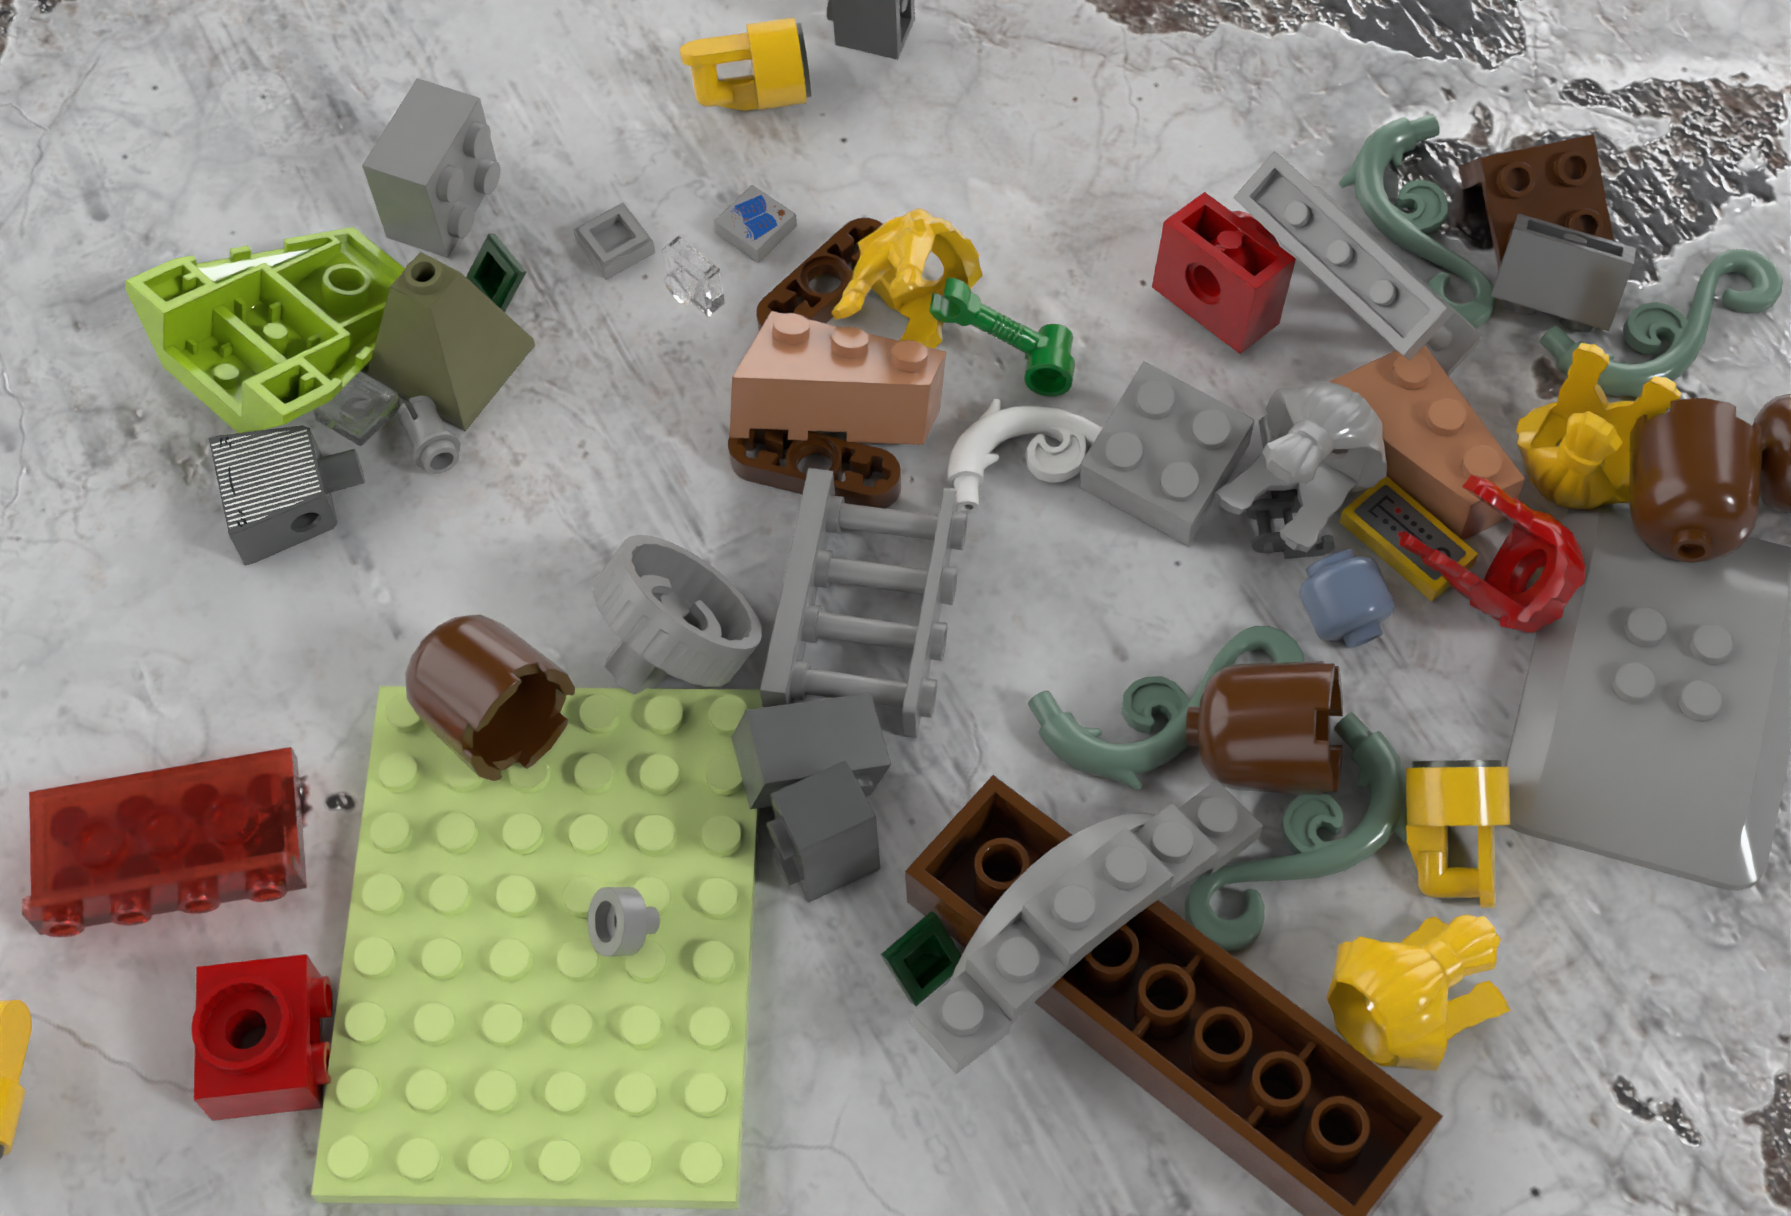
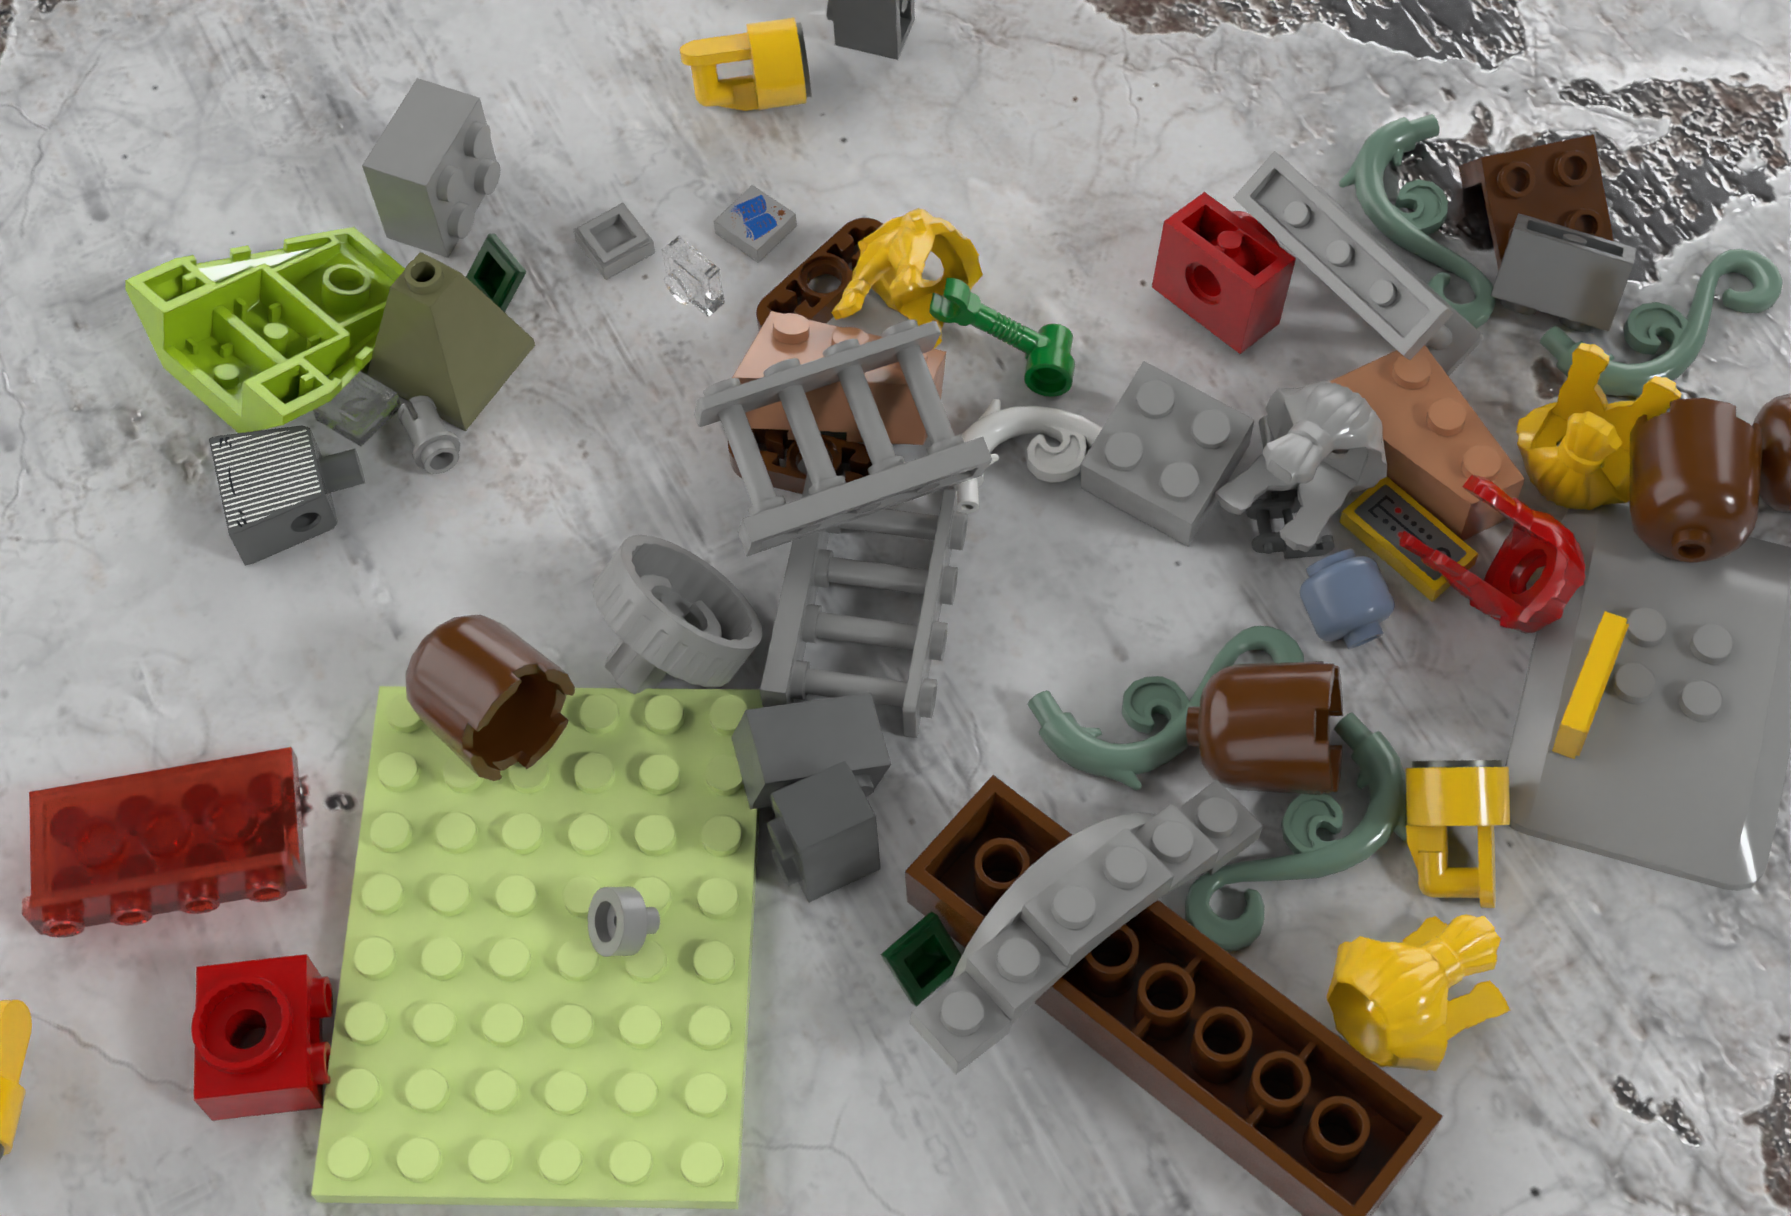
(831, 498): none -> light grey fence
(1590, 685): none -> yellow tile

